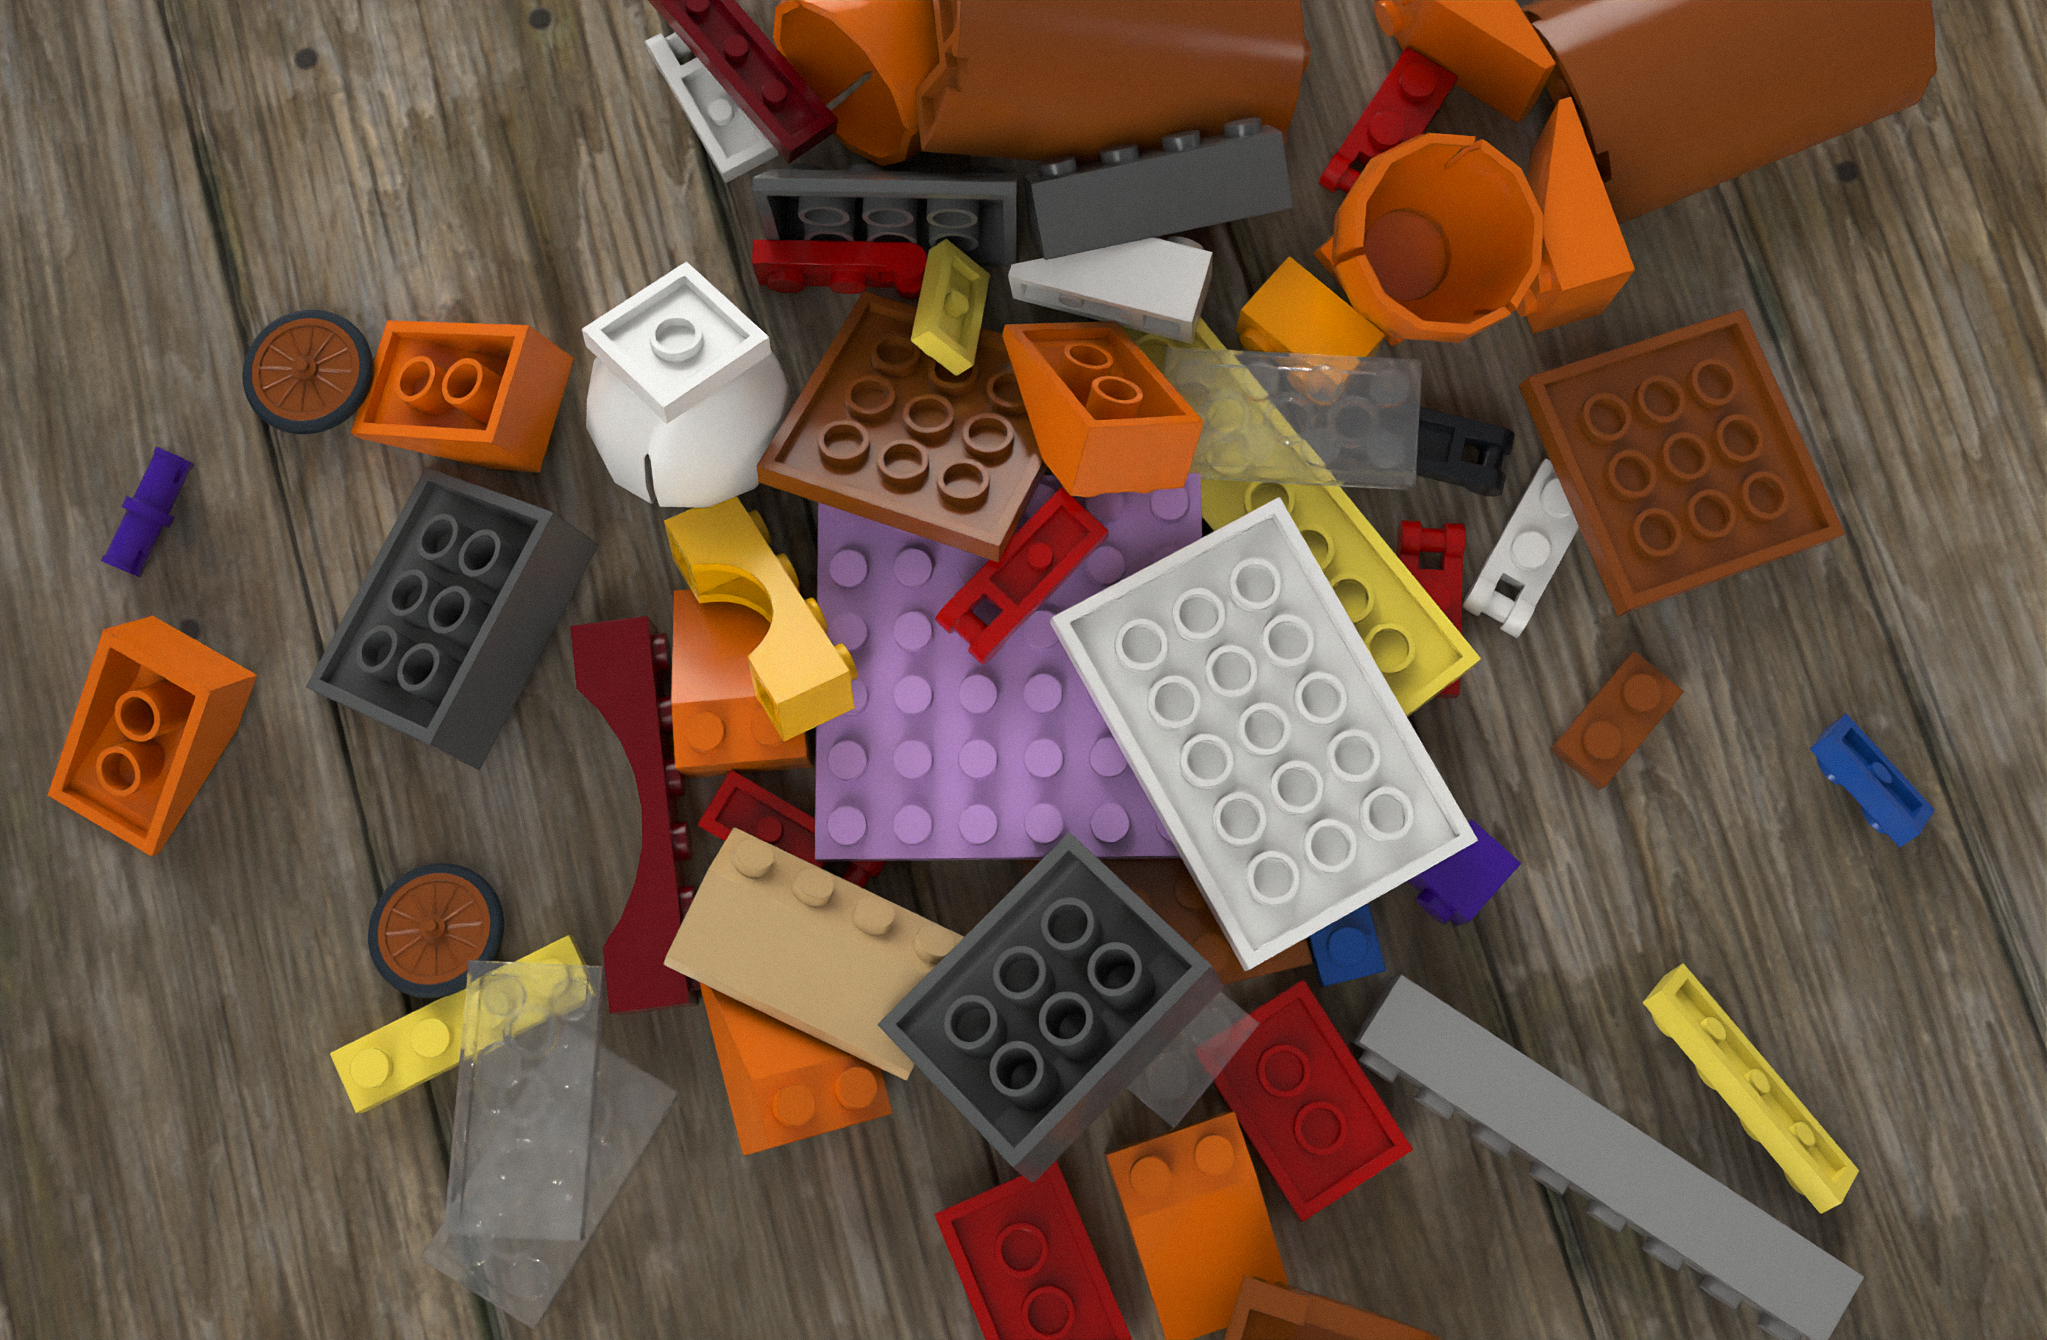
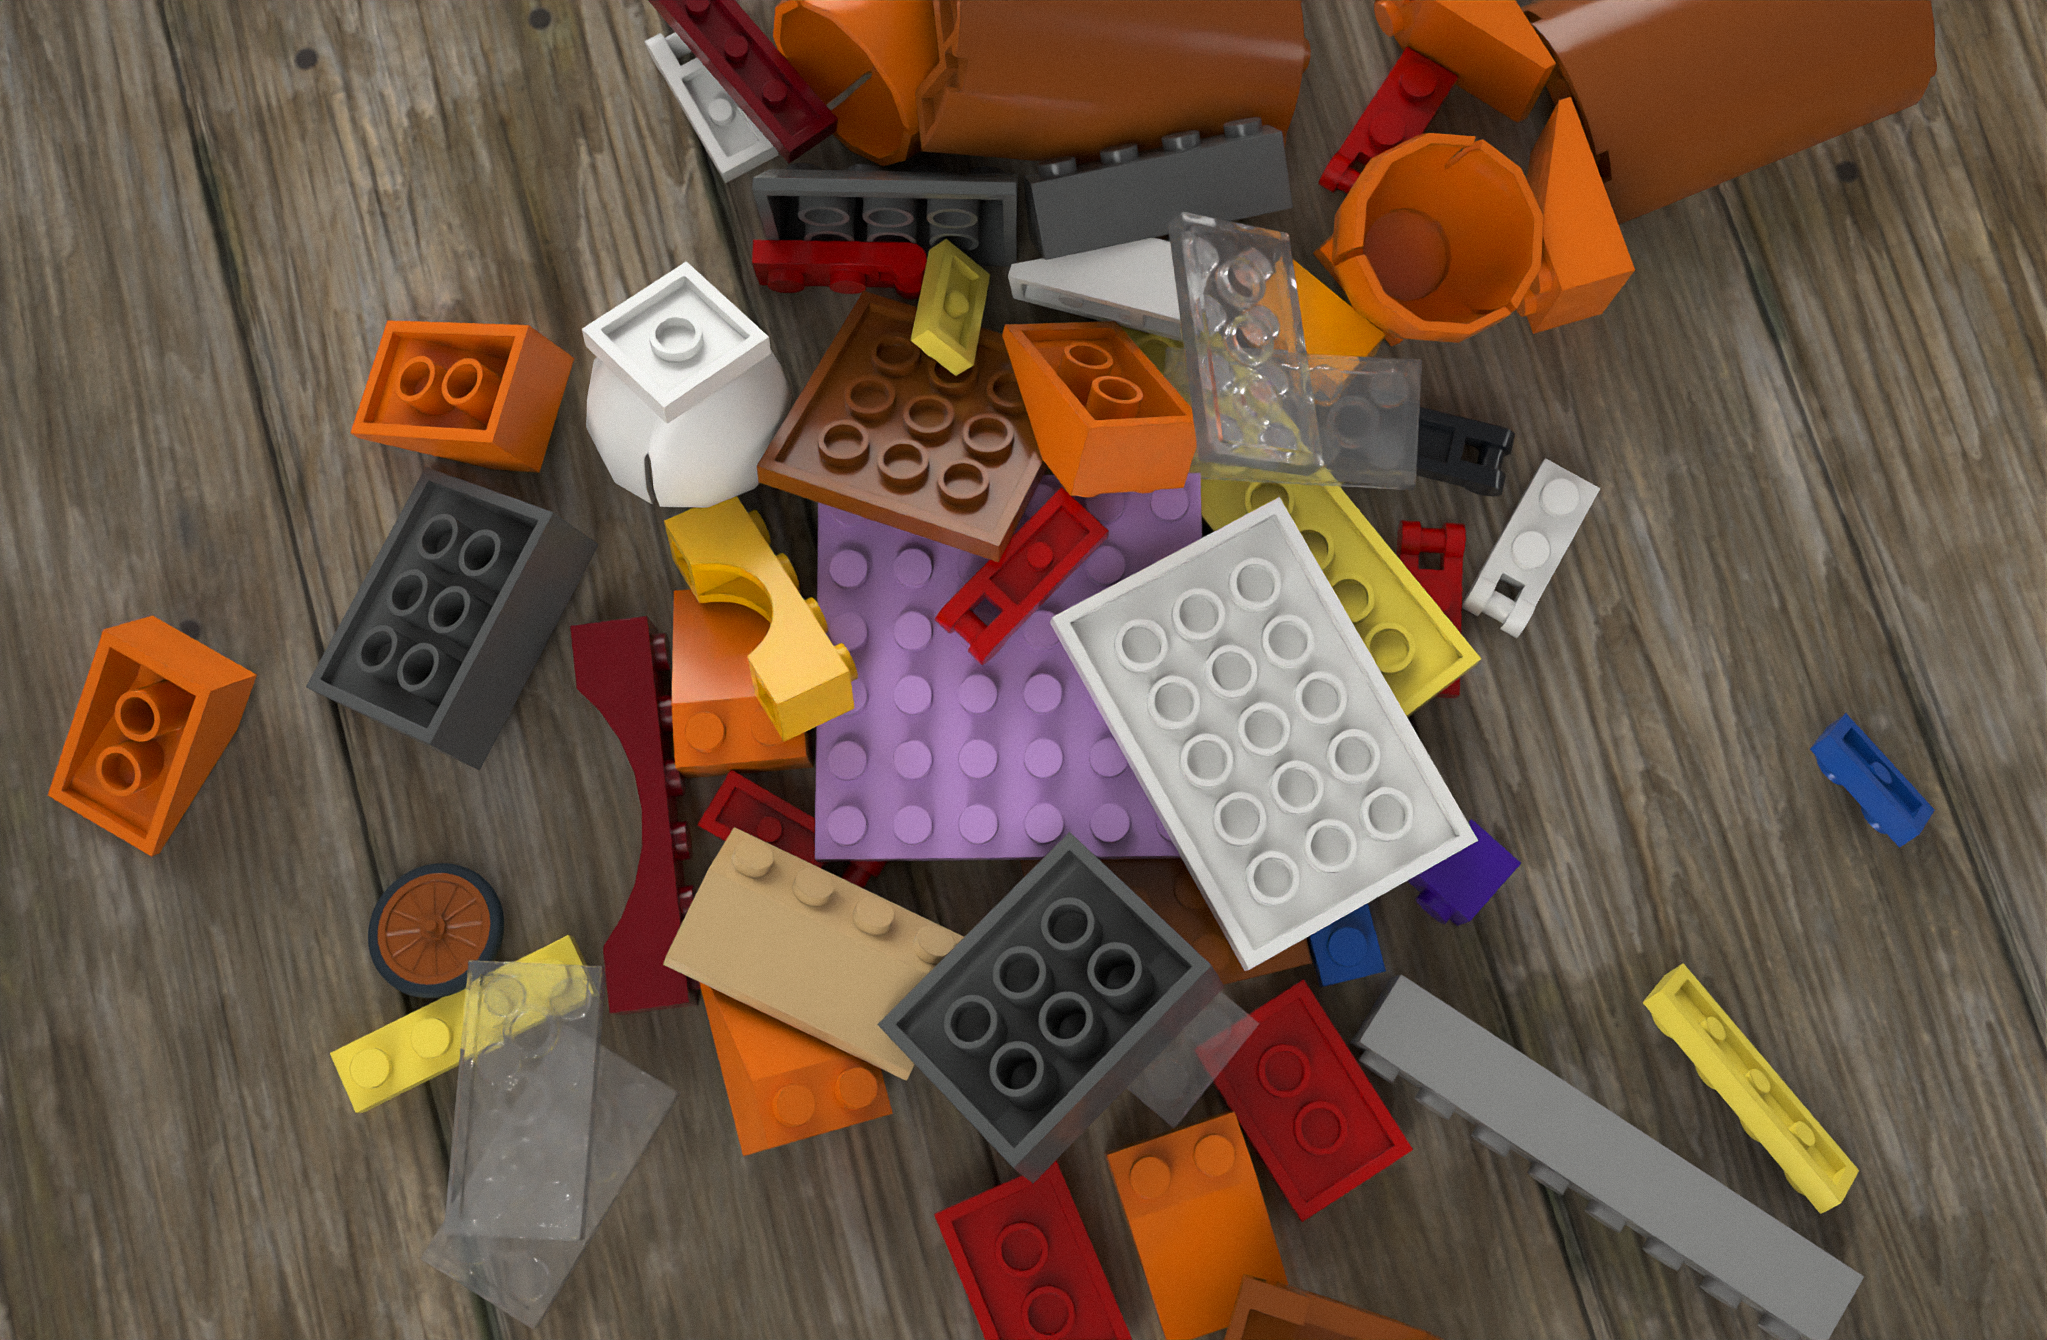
(147, 512): dark purple pin -> none
(307, 371): dark orange wheel -> none
(1244, 346): none -> clear plate
(1616, 720): dark orange plate -> none
(1680, 461): dark orange plate -> none

